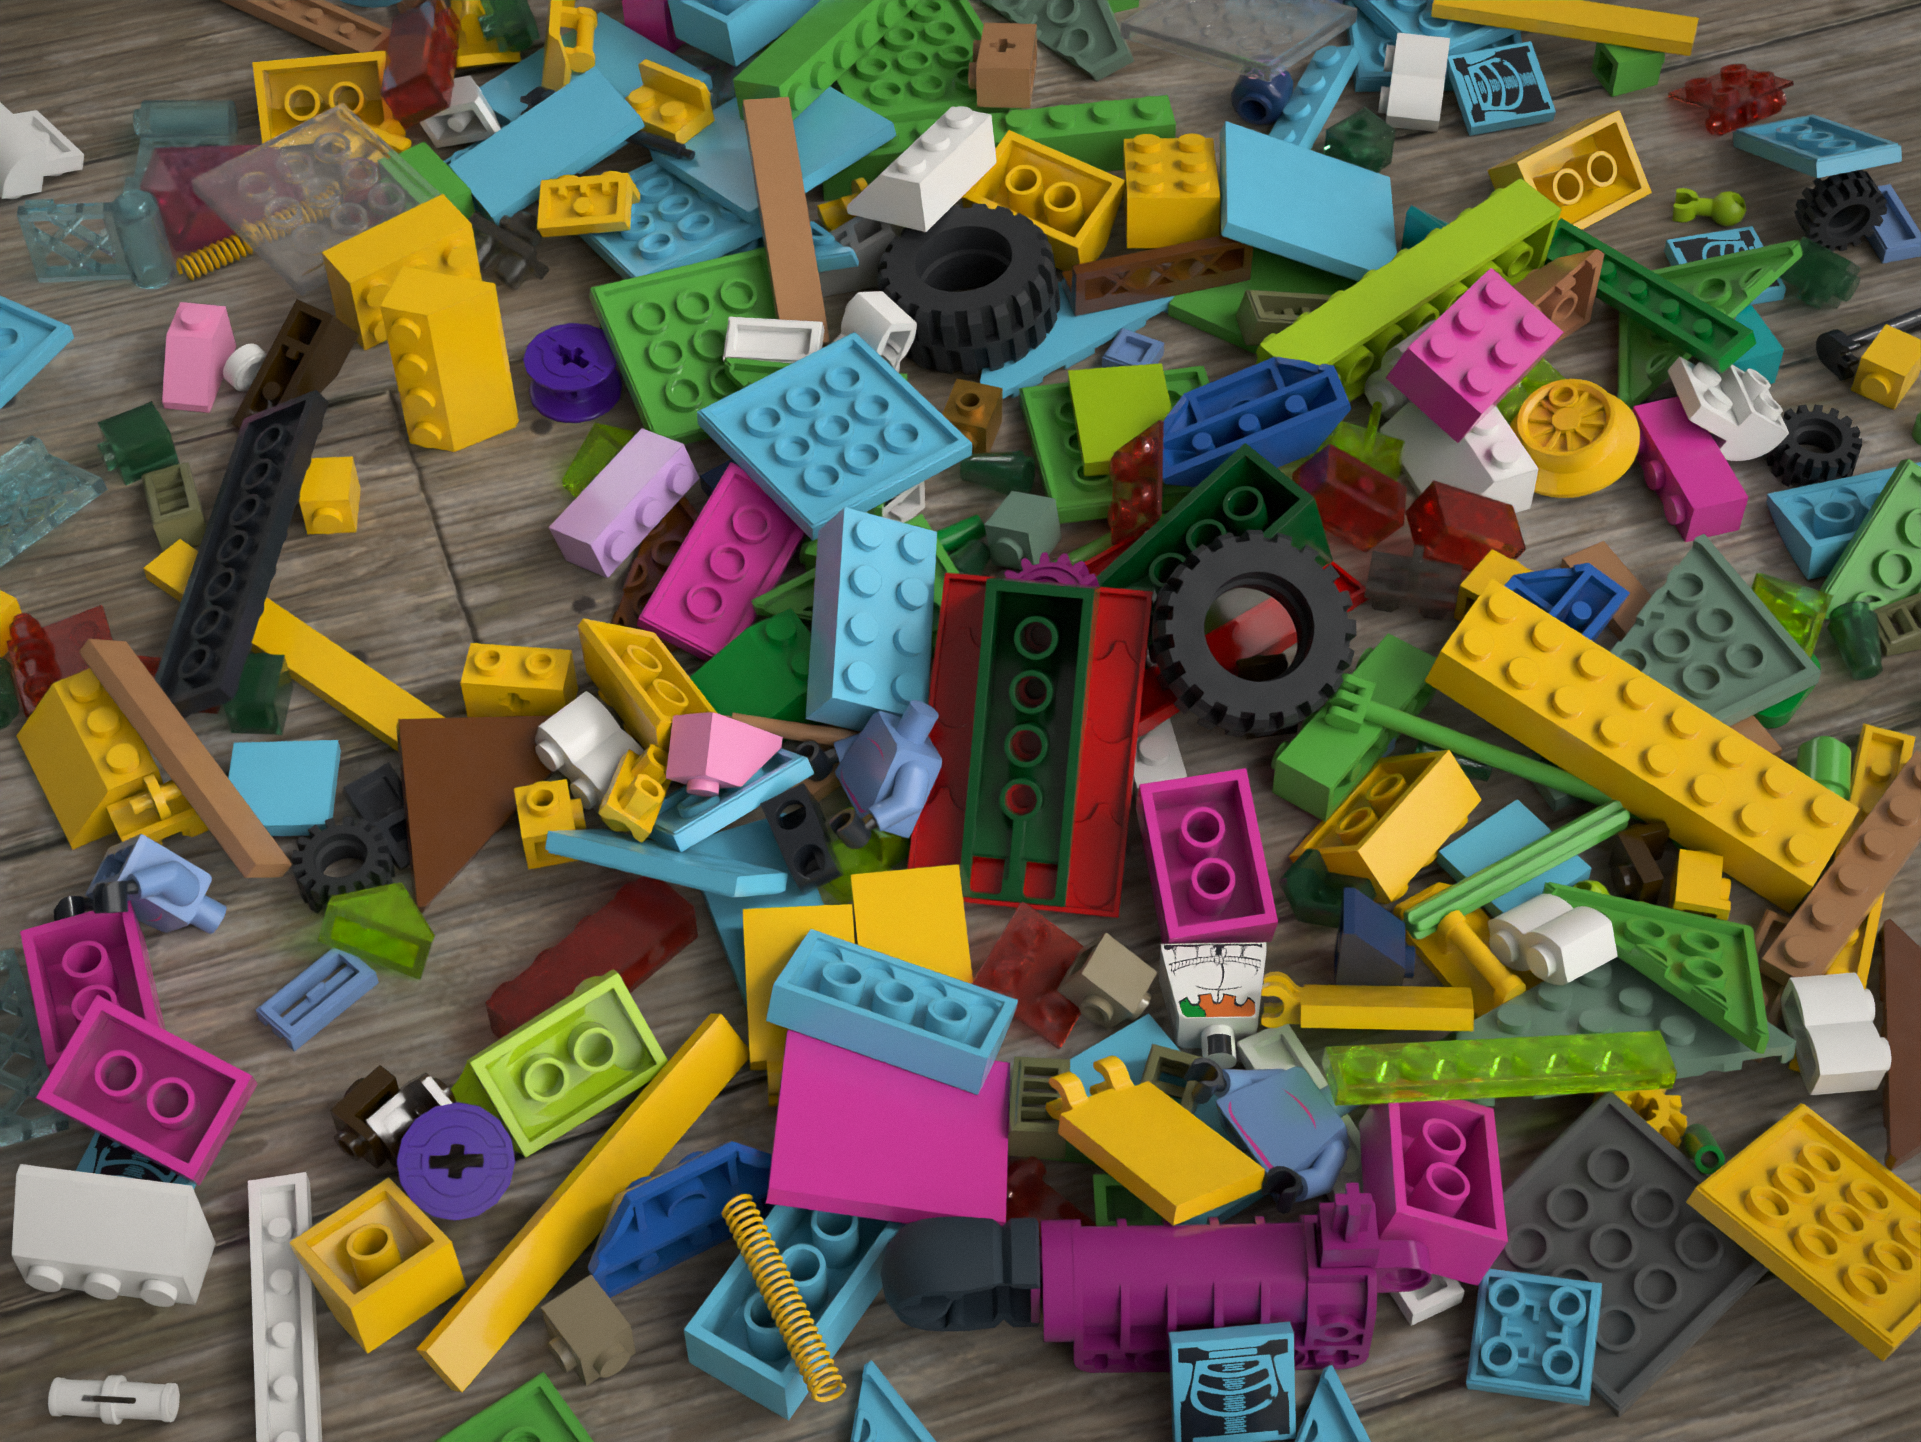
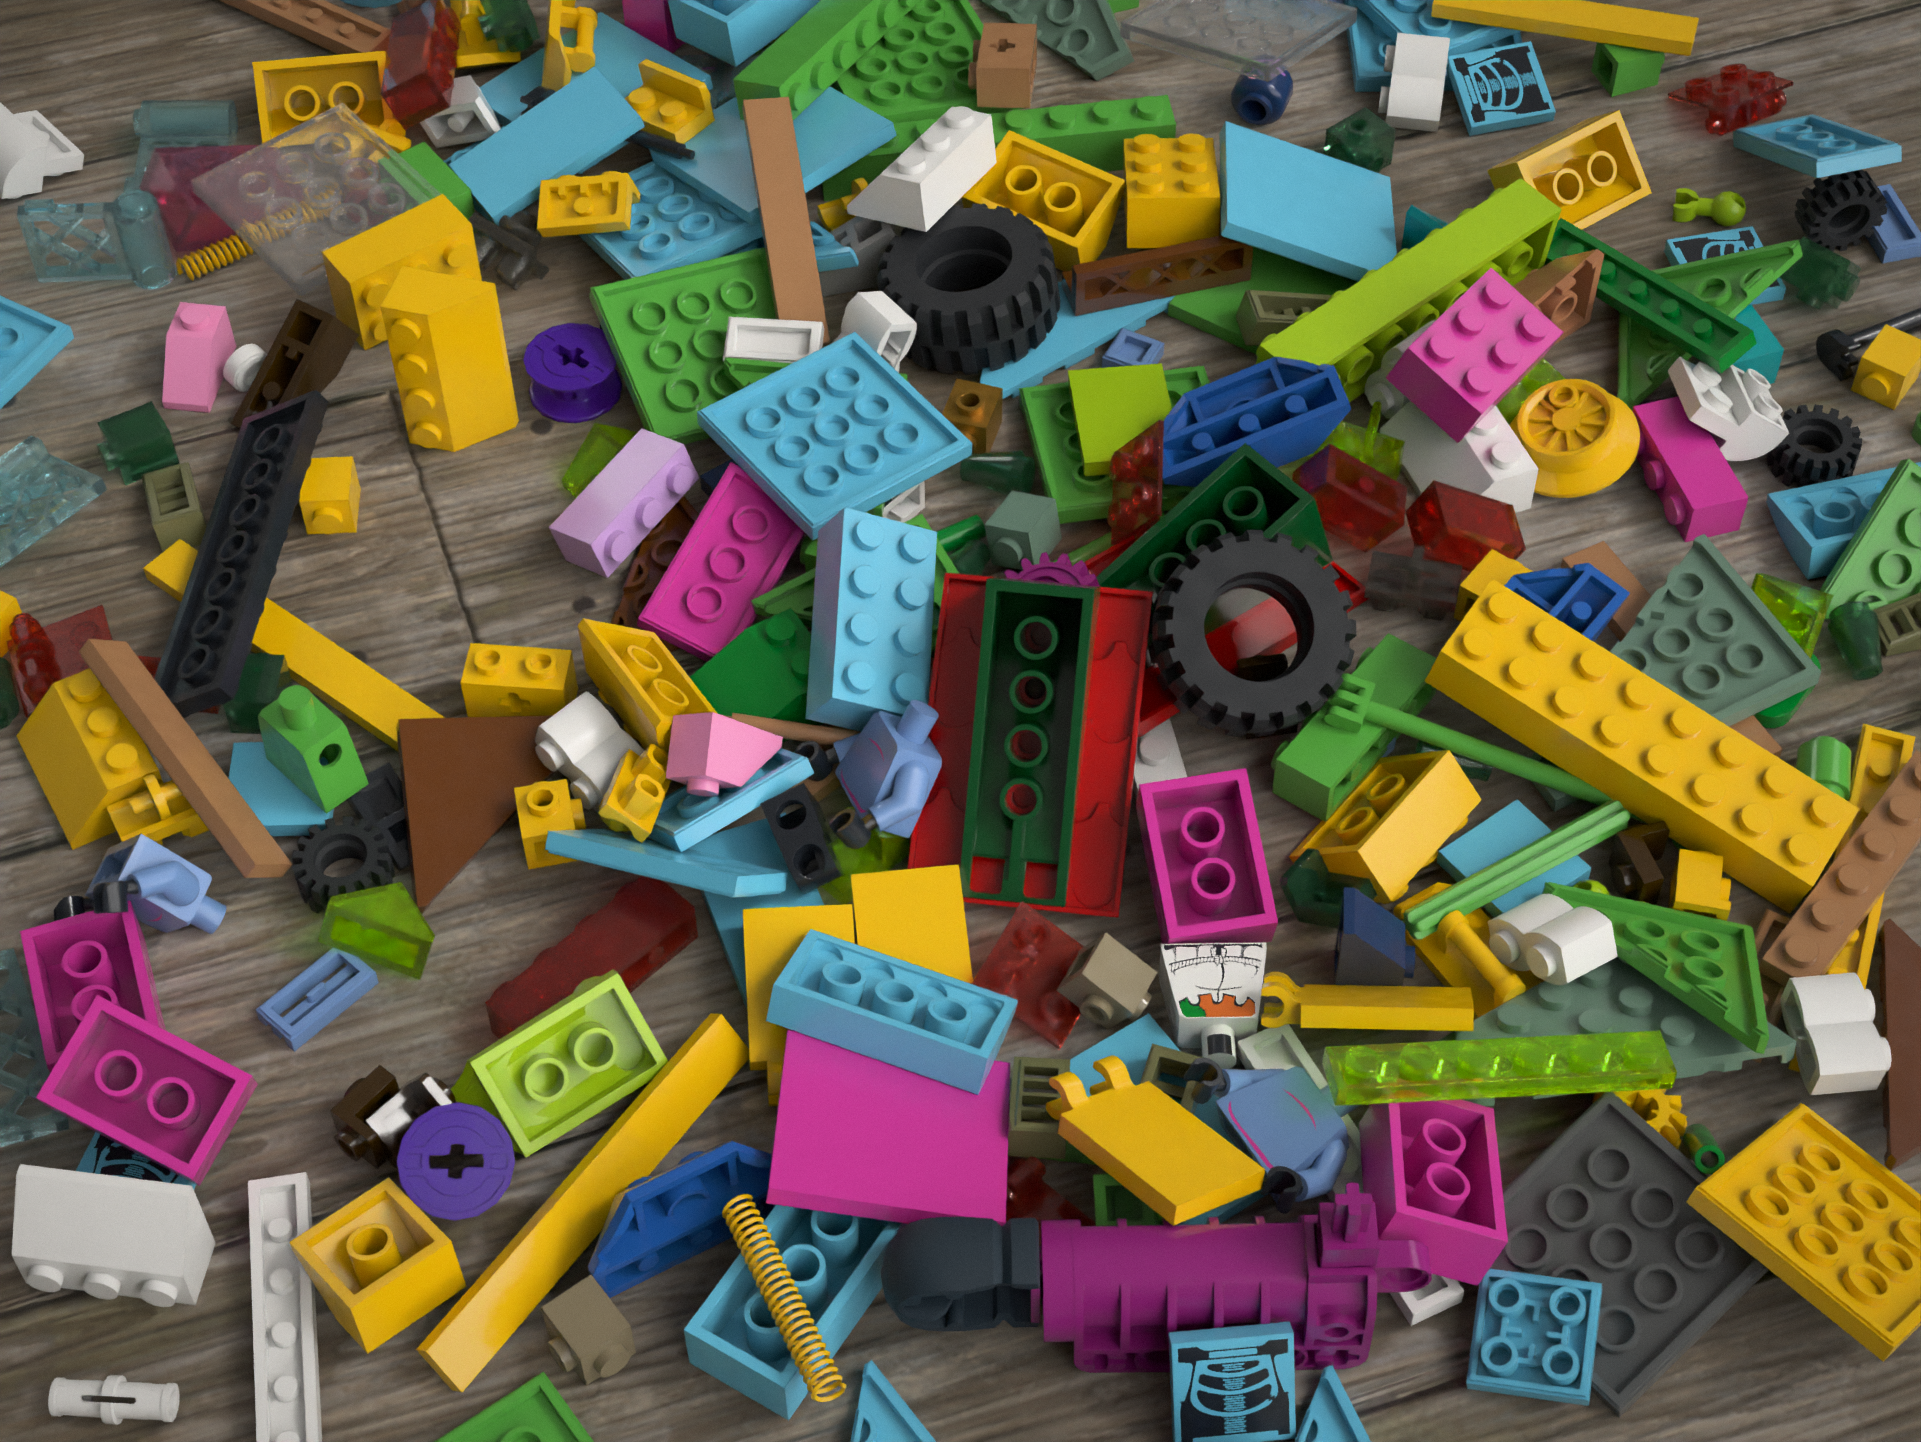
(299, 733): none -> bright green torso
(1316, 95): medium azure plate -> none

